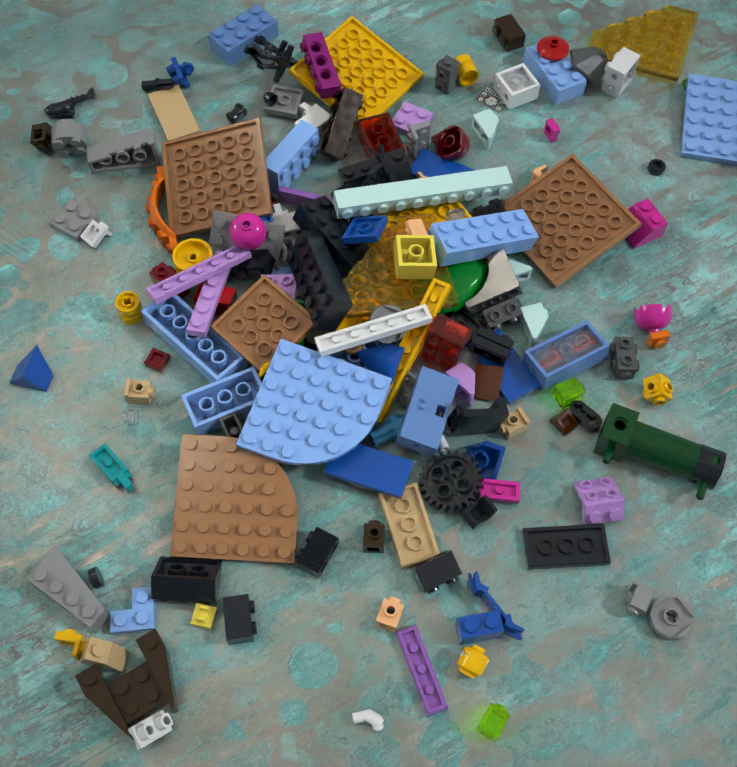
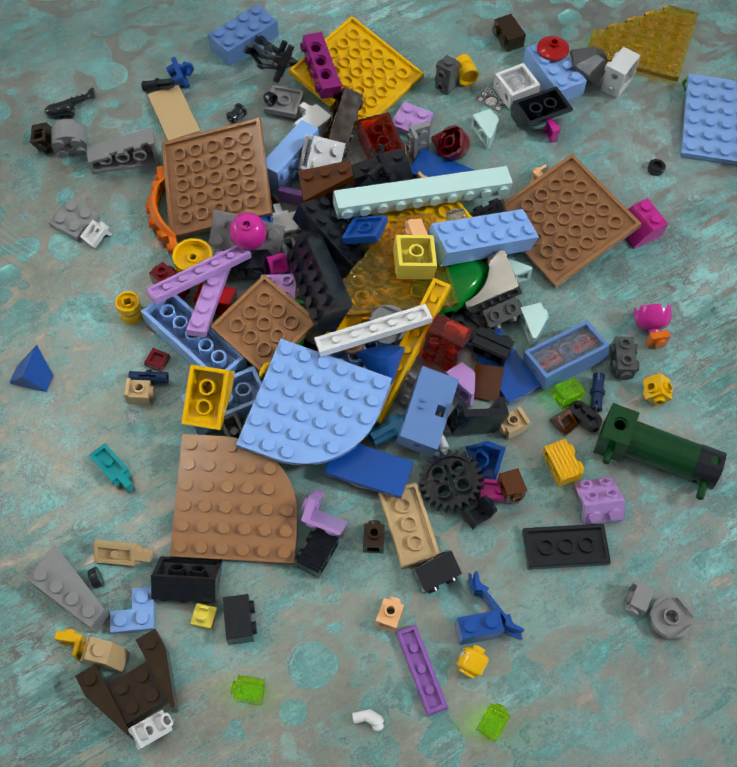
(121, 553): none -> tan hinge
(154, 377): none -> dark blue pin
(207, 396): none -> yellow slope
(248, 690): none -> clear neon green brick
(277, 263): none -> dark pink plate
(316, 518): none -> lavender bracket
(320, 152): none -> white piece
(324, 179): none -> reddish brown wedge
(512, 486): none -> reddish brown brick
(539, 107): none -> black slope
(562, 462): none -> yellow brick
(597, 391): none -> dark blue pin

